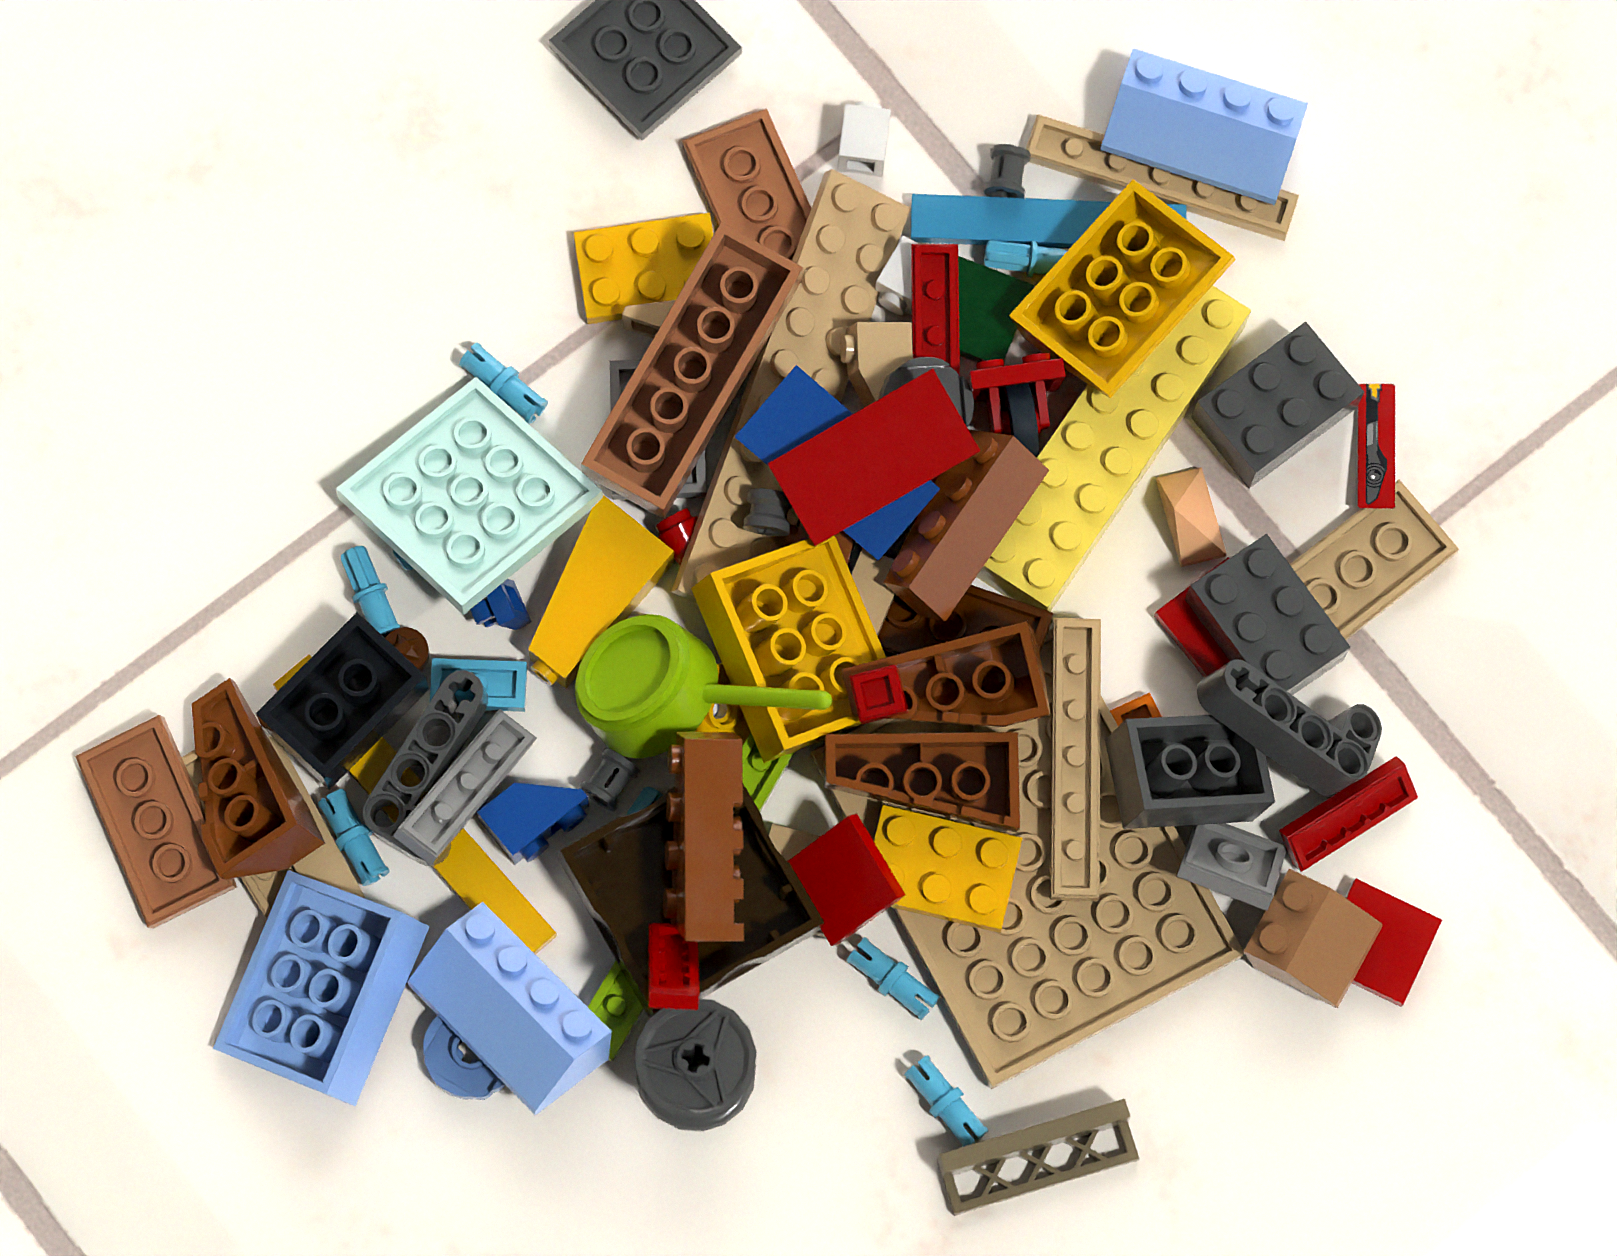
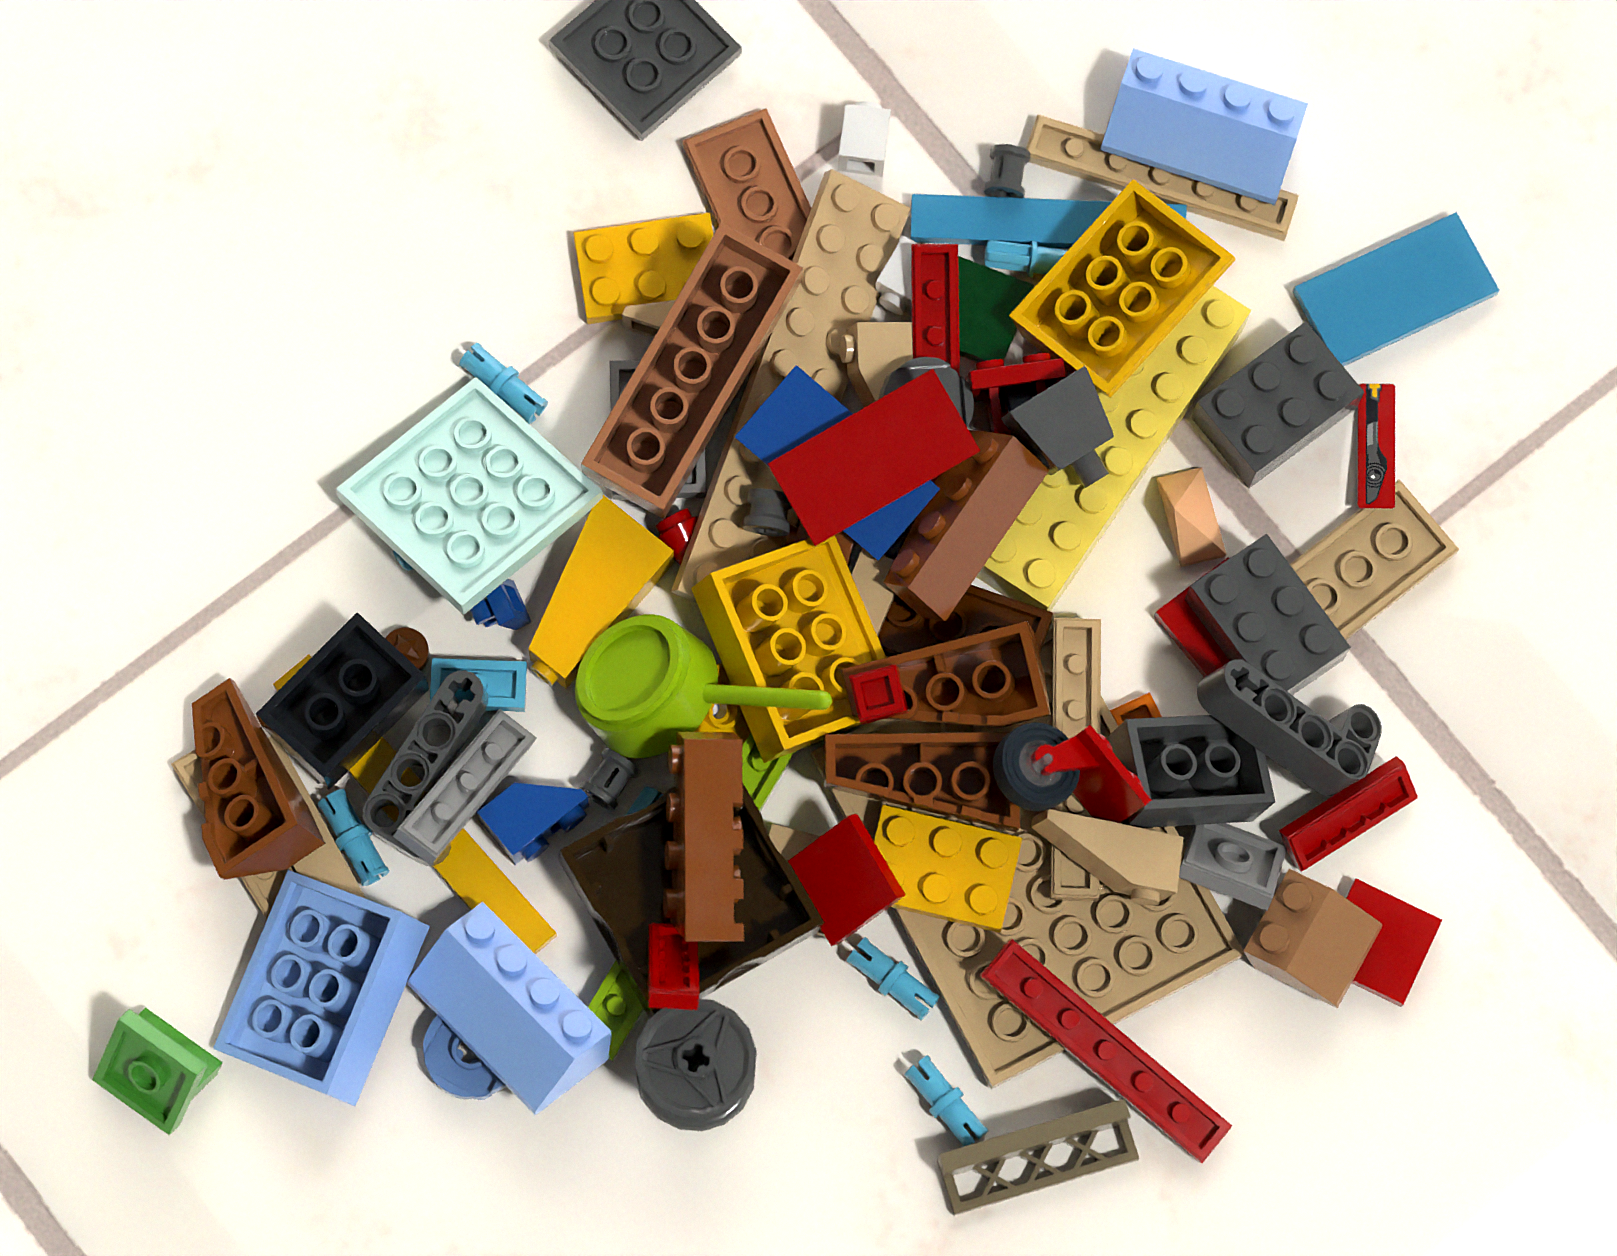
(153, 820): nougat tile -> none
(154, 1068): none -> bright green bracket
(369, 590): medium azure axle -> none
(1043, 767): none -> plate
(1064, 427): none -> dark grey torso
(1105, 1050): none -> red tile
(1119, 855): none -> tan slope
(1396, 290): none -> dark azure tile

